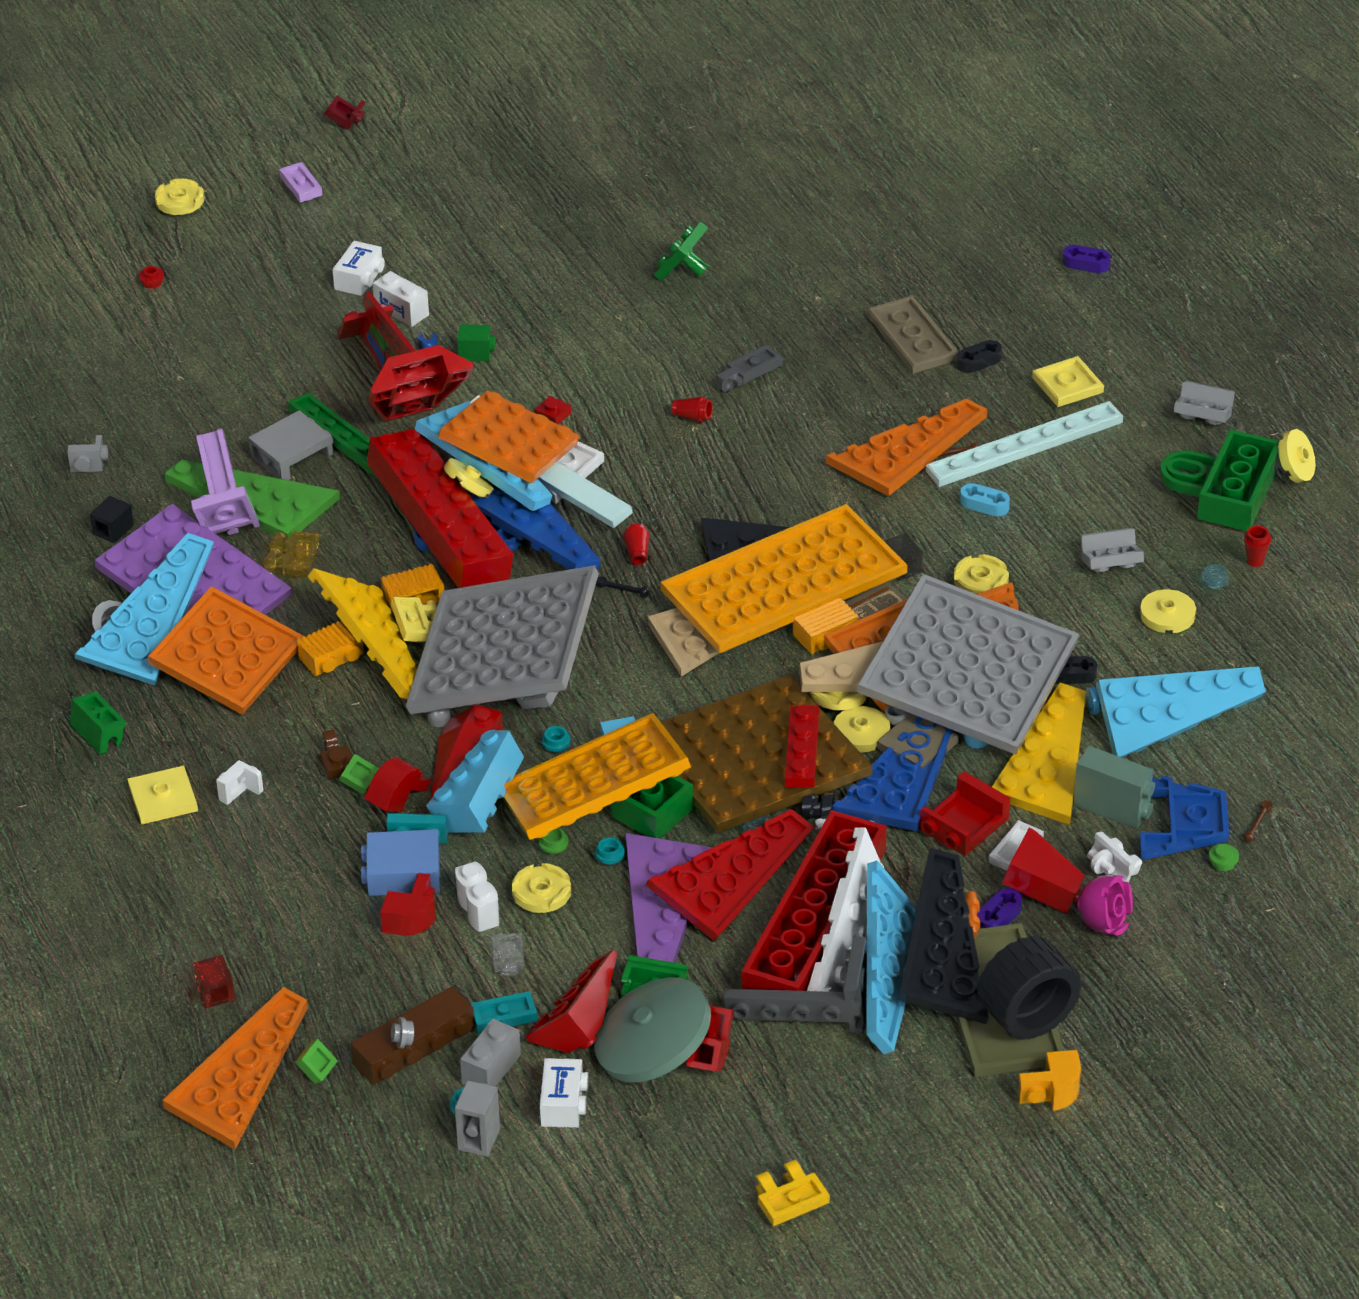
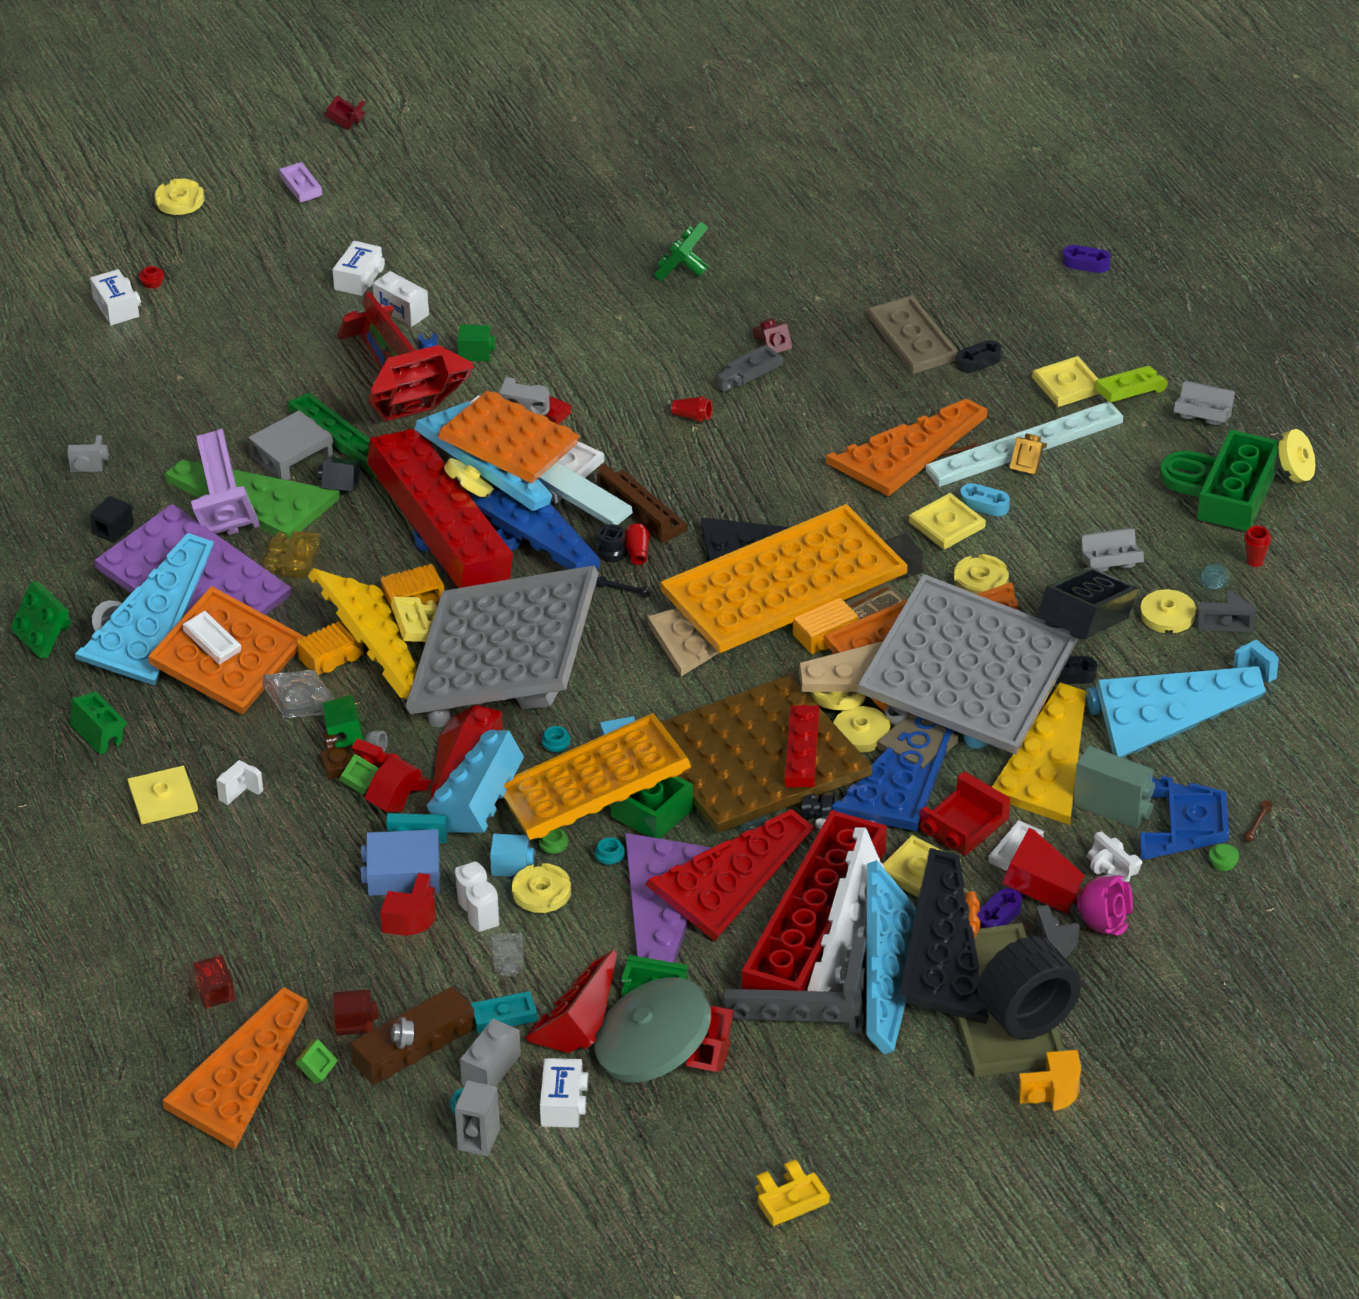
(40, 619): none -> green plate
(115, 297): none -> white brick
(212, 637): none -> white tile
(297, 693): none -> clear plate
(340, 474): none -> black brick
(343, 717): none -> green hinge
(354, 1012): none -> clear red brick
(371, 753): none -> red plate
(377, 738): none -> light grey hinge
(510, 854): none -> medium azure brick
(533, 398): none -> light grey leg
(611, 543): none -> black wheel
(645, 506): none -> reddish brown fence
(774, 334): none -> bracket
(908, 864): none -> light yellow plate
(947, 521): none -> light yellow plate
(1027, 453): none -> pearl gold bracket
(1062, 937): none -> dark grey slope
(1087, 602): none -> black brick
(1130, 384): none -> lime plate
(1232, 616): none -> dark grey slope
(1255, 655): none -> medium azure bracket

